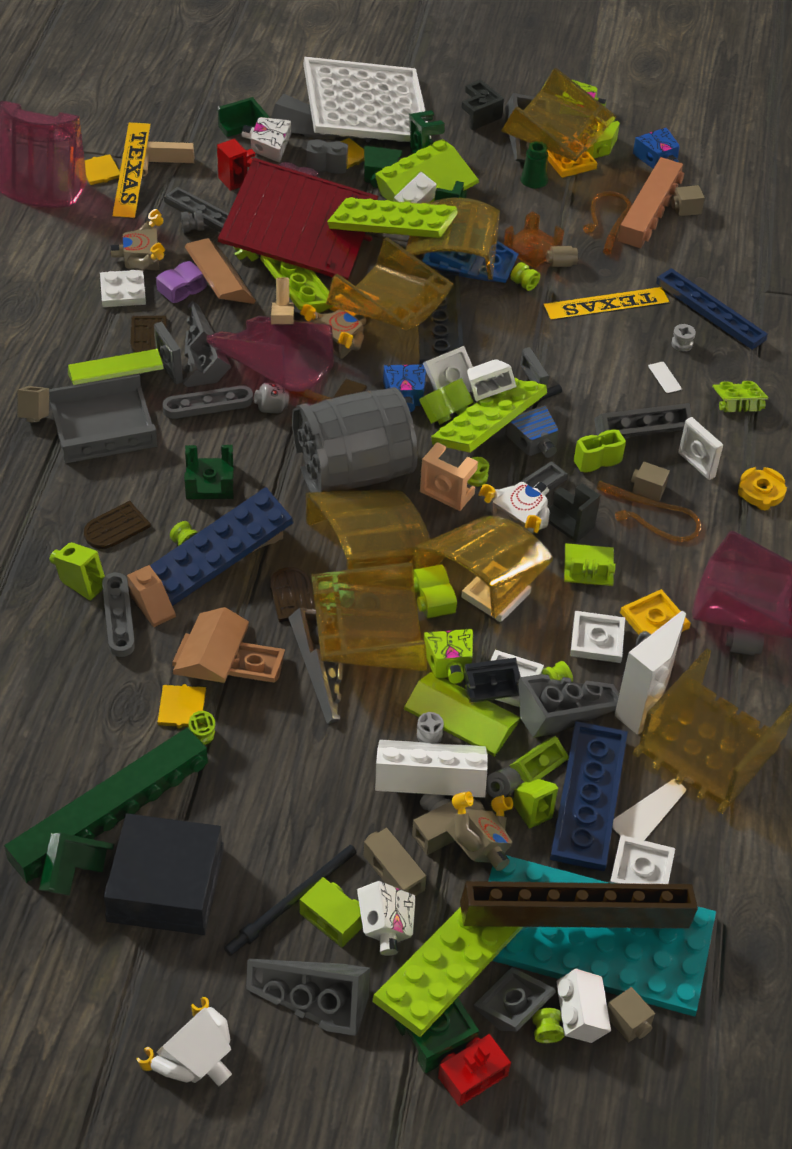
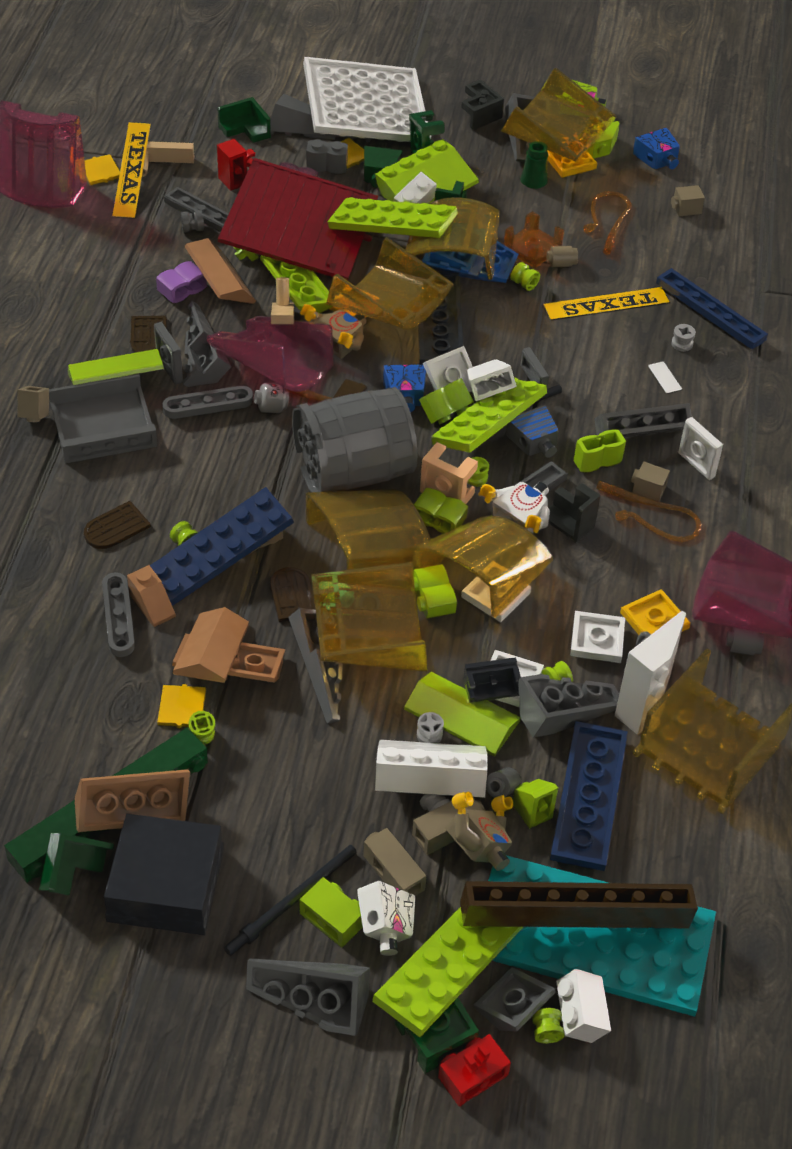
(79, 569): lime torso -> none
(104, 801): none -> medium nougat slope
(122, 288): white plate -> none
(141, 246): dark tan torso -> none
(194, 1049): white torso -> none
(209, 476): dark green panel -> none
(269, 137): white torso -> none
(441, 511): none -> lime brick
(449, 652): lime torso -> none
(540, 760): lime slope -> none
(589, 564): lime hinge -> none
(631, 1015): dark tan brick -> none
(642, 862): white plate -> none
(646, 815): white sticker -> none
(651, 203): nougat brick -> none
(733, 395): lime hinge -> none
(761, 497): yellow plate -> none

